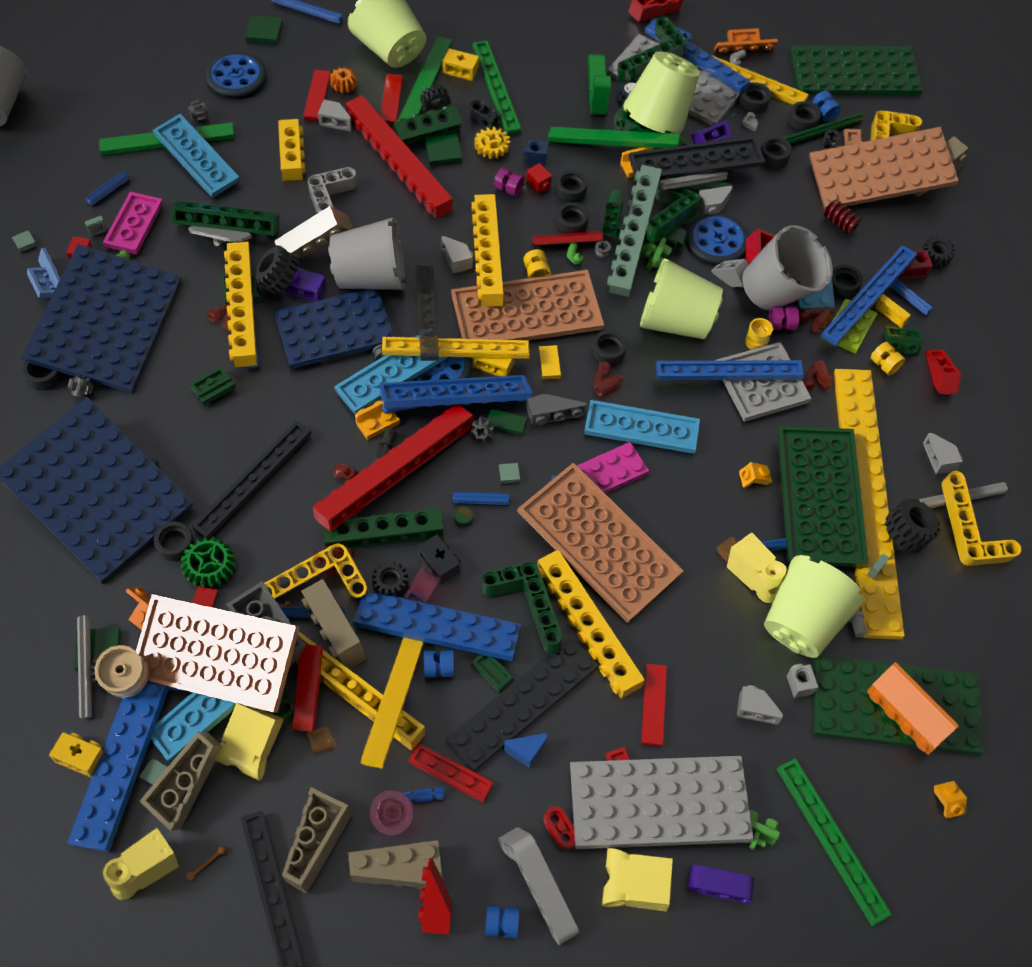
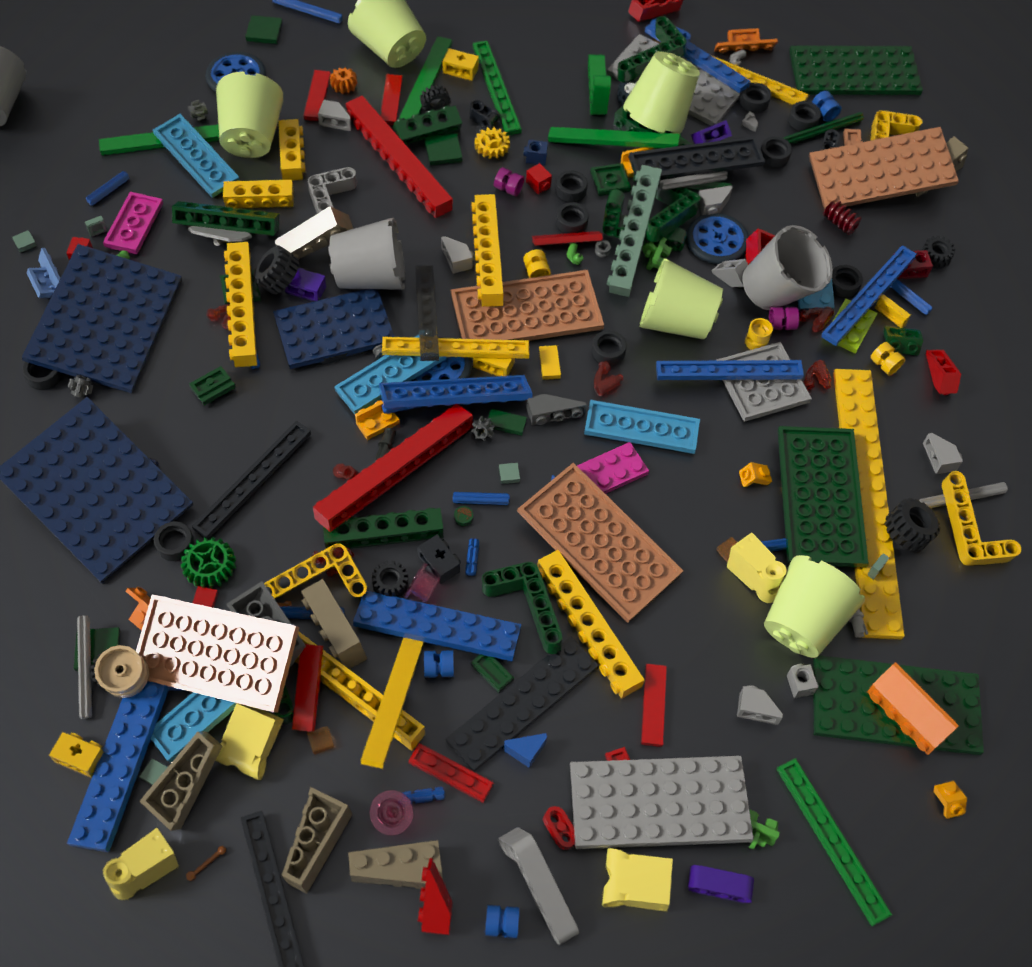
(248, 113): none -> yellowish green cone
(258, 194): none -> yellow brick
(472, 557): none -> blue axle
(610, 178): none -> dark green tile

